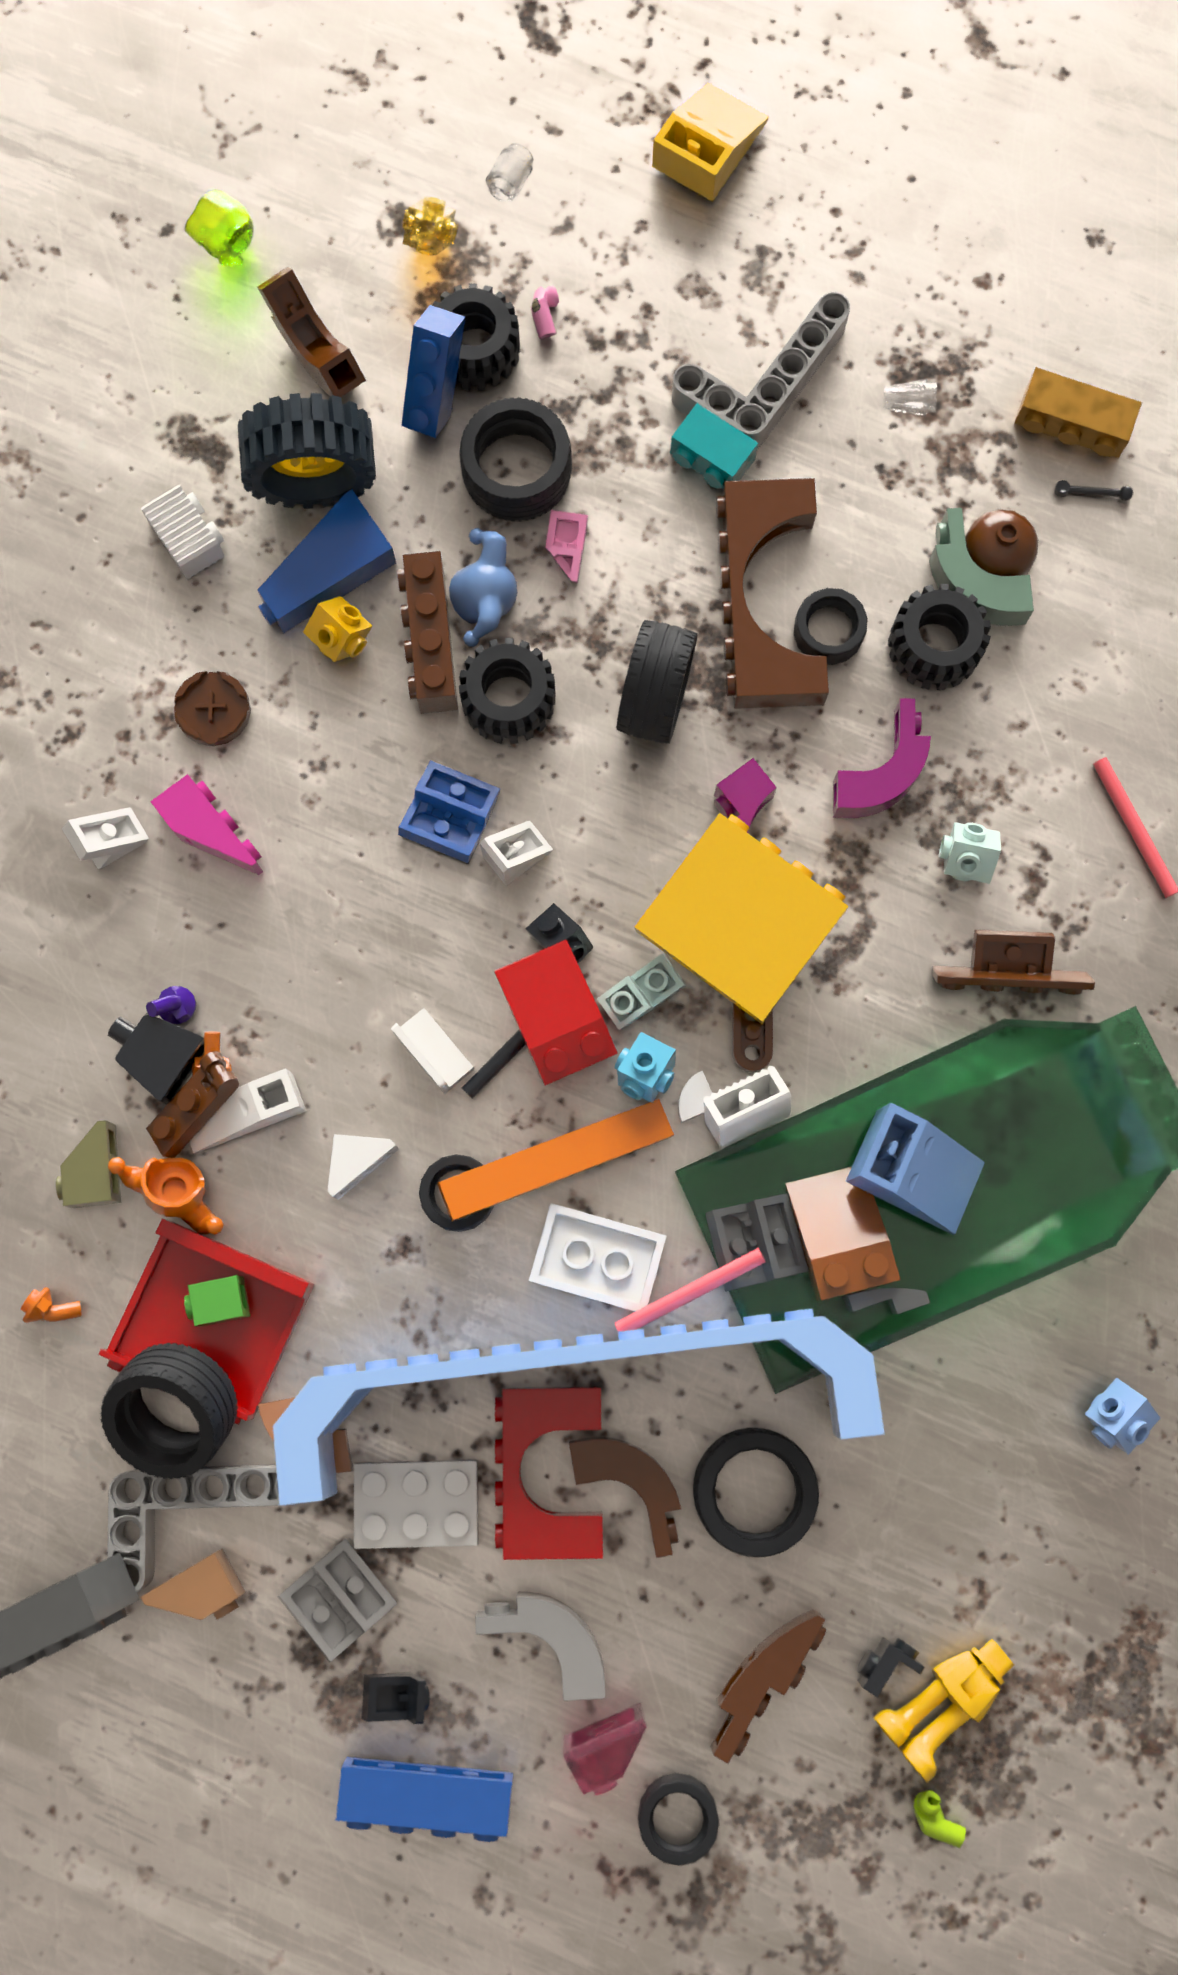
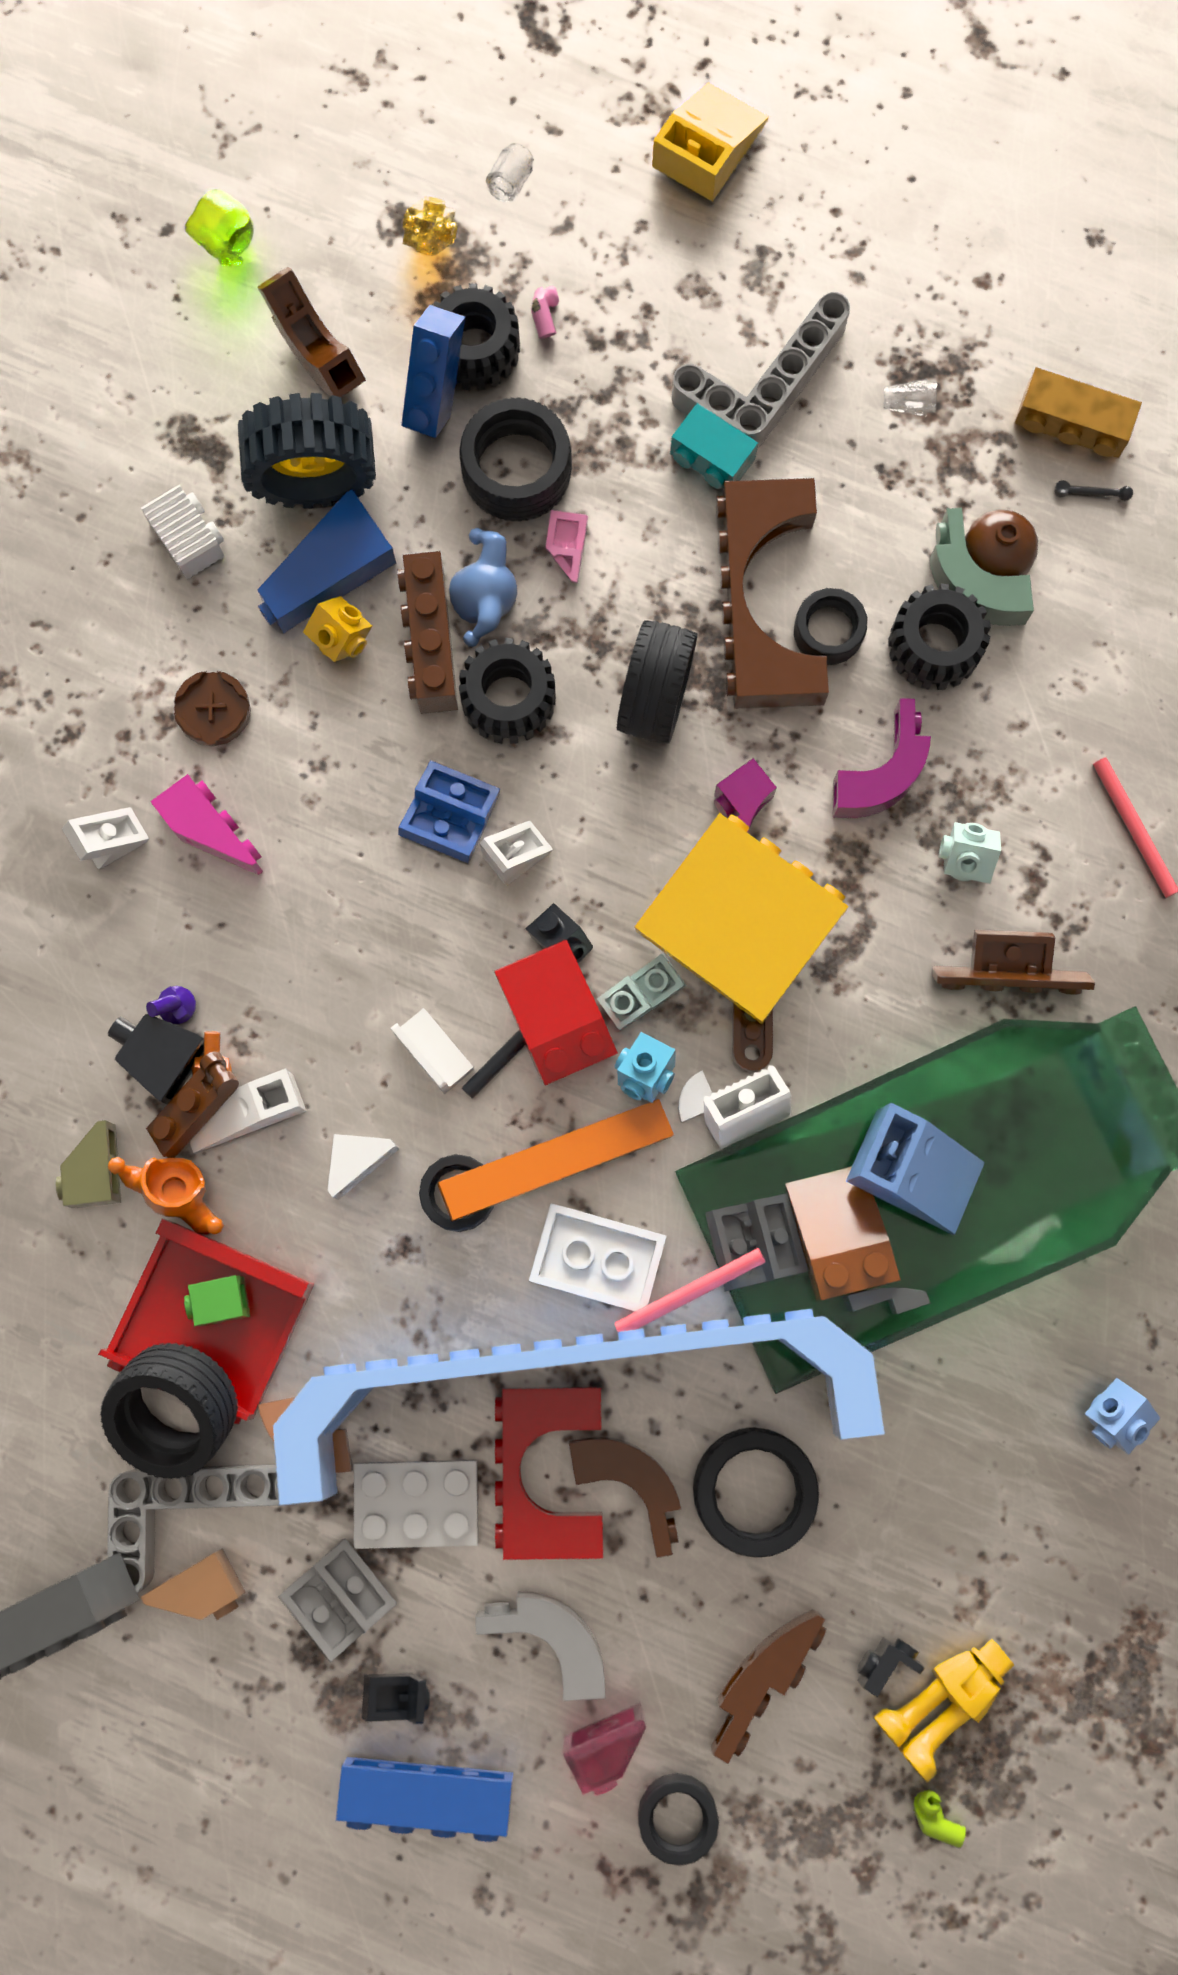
(40, 1307): orange plate -> none

